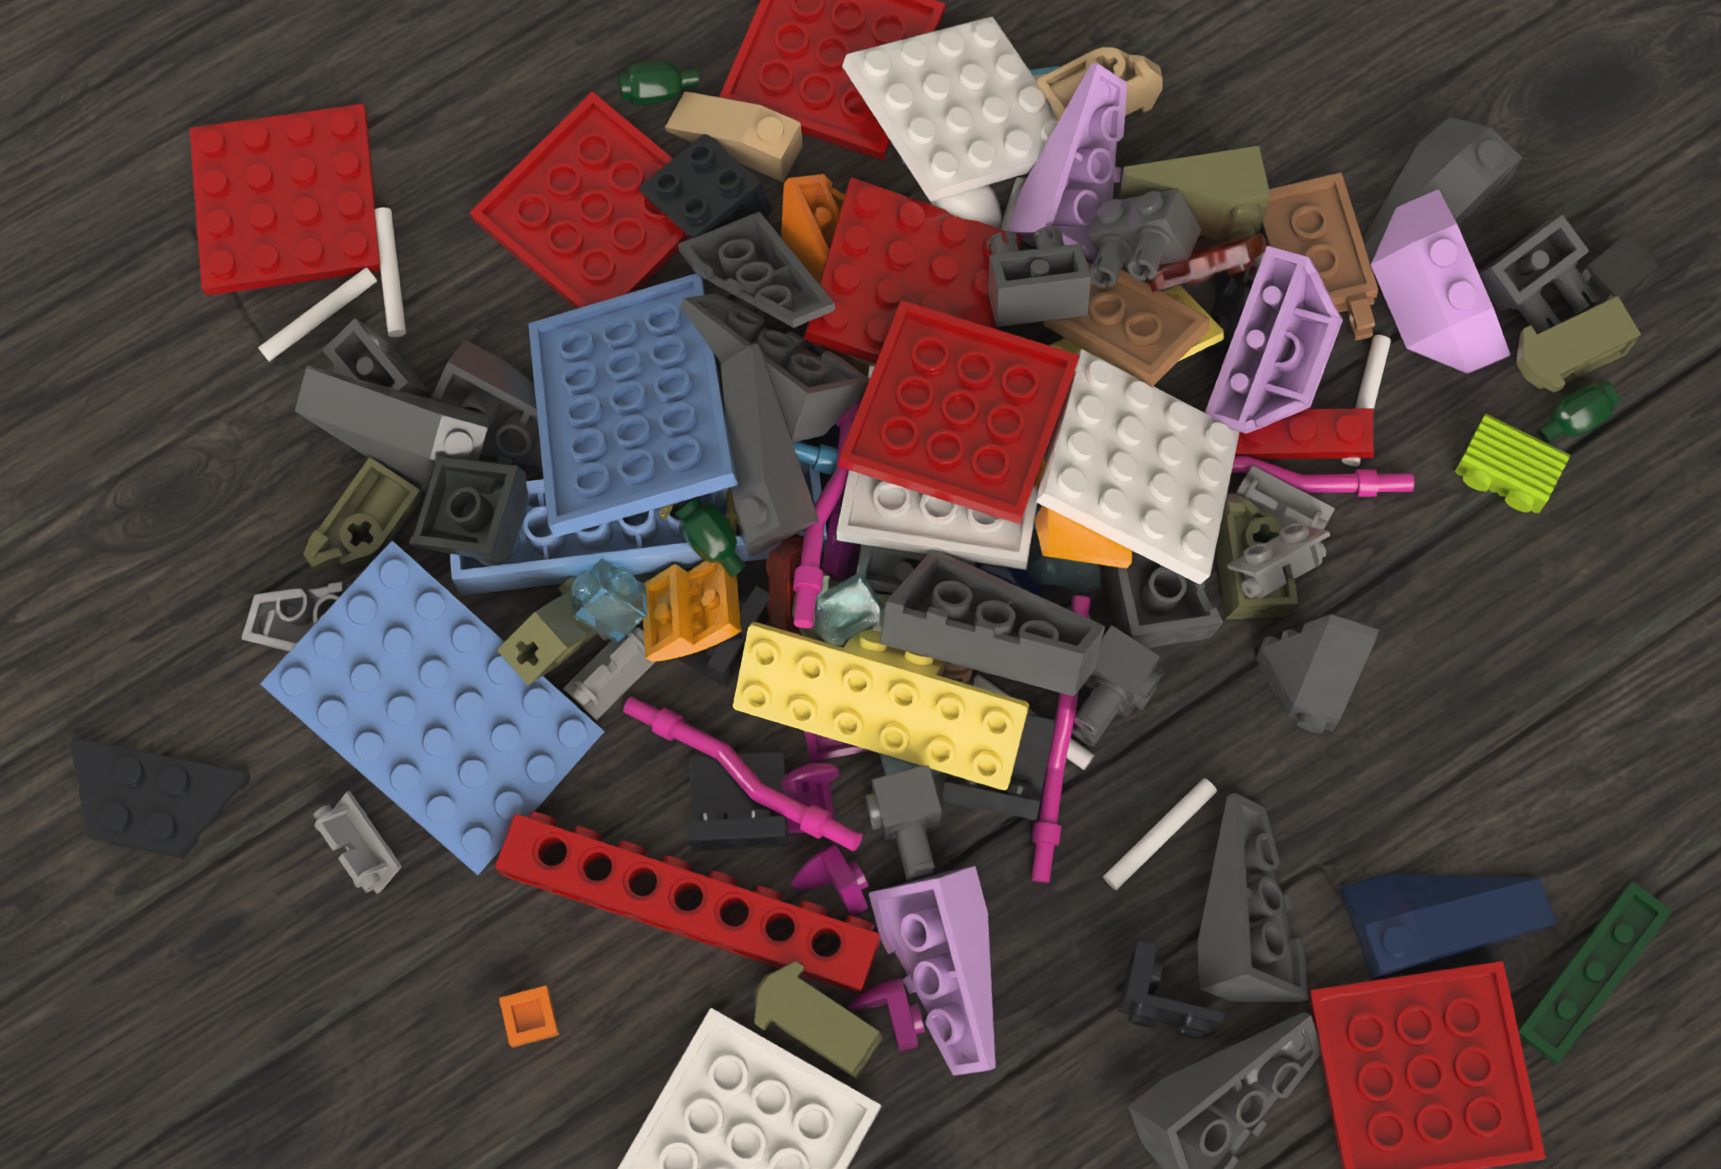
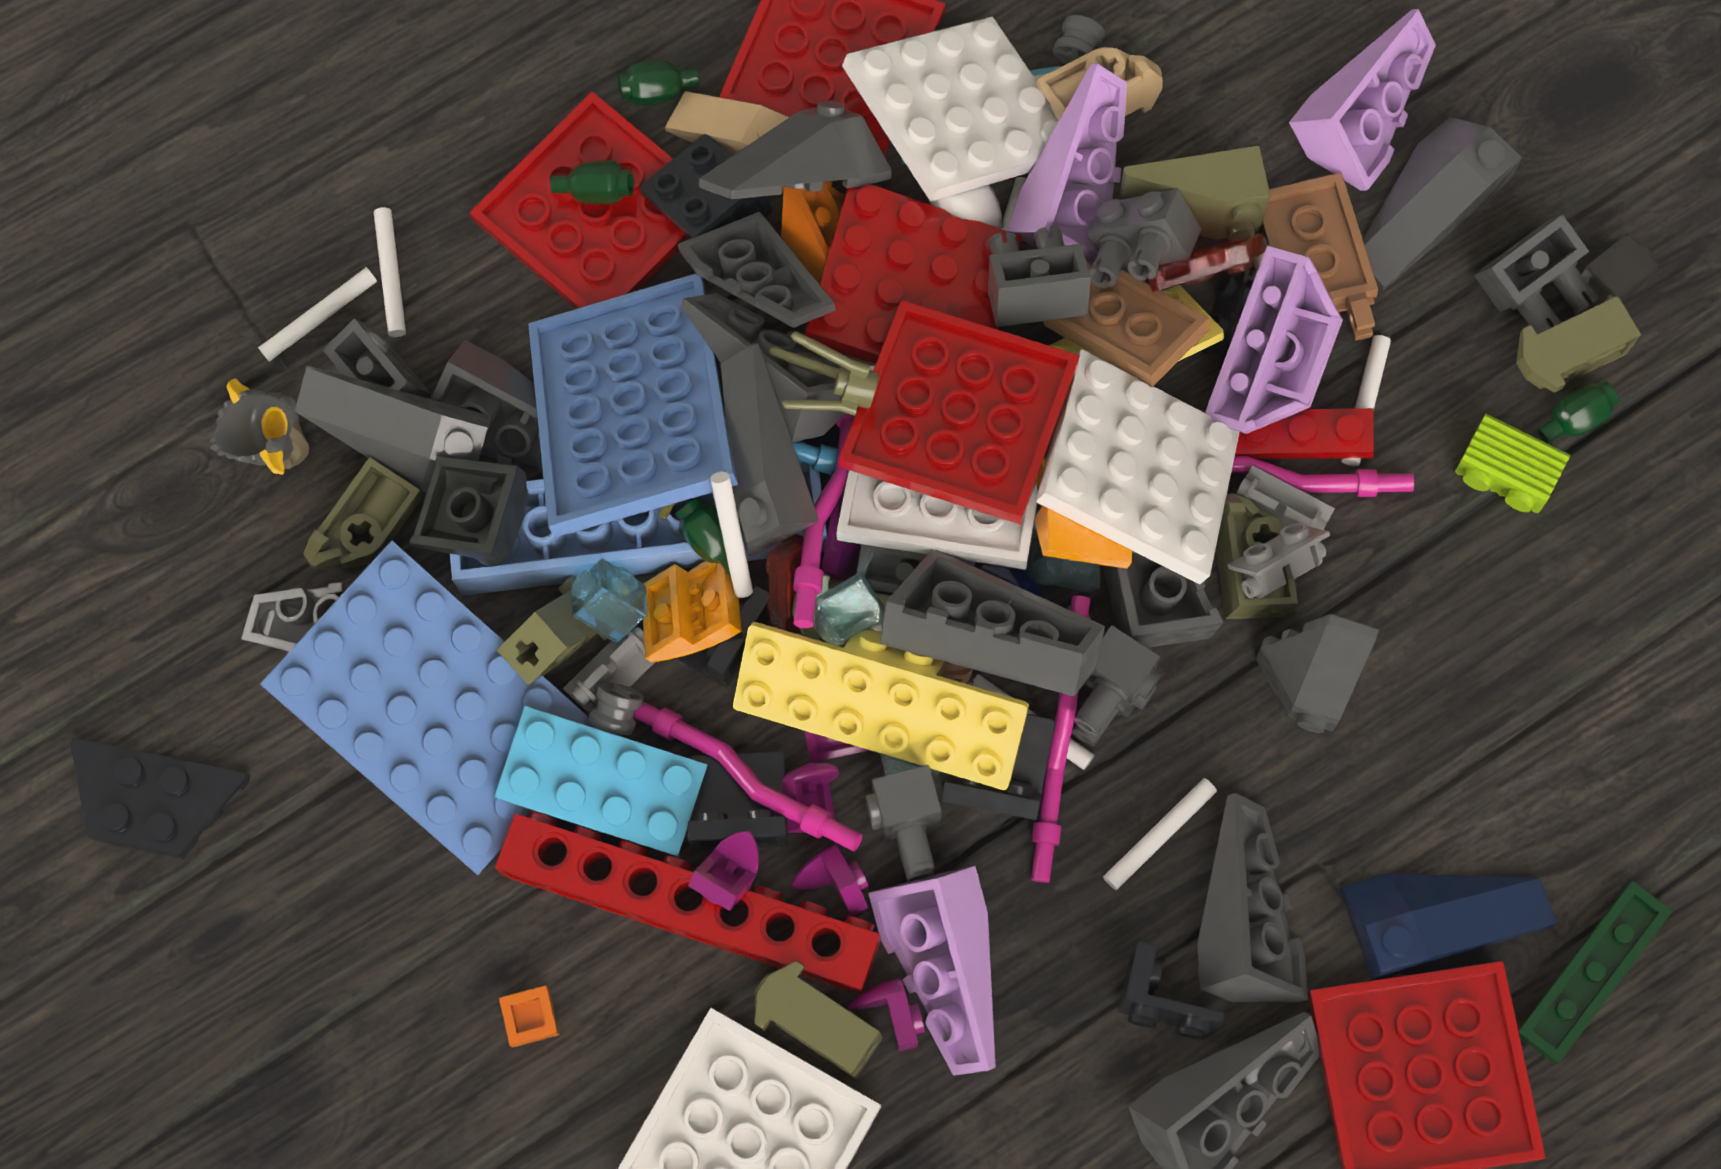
(259, 429): none -> dark grey hair
(284, 199): red plate -> none
(367, 855): light grey hinge -> none
(595, 182): none -> dark green plant
(600, 781): none -> medium azure plate
(615, 708): none -> dark grey wheel
(728, 870): none -> magenta plate
(731, 534): none -> white bar
(802, 154): none -> dark grey wedge
(852, 381): none -> olive plant
(1079, 38): none -> dark grey wheel
(1356, 112): none -> lavender wedge
(1437, 288): lavender wedge -> none

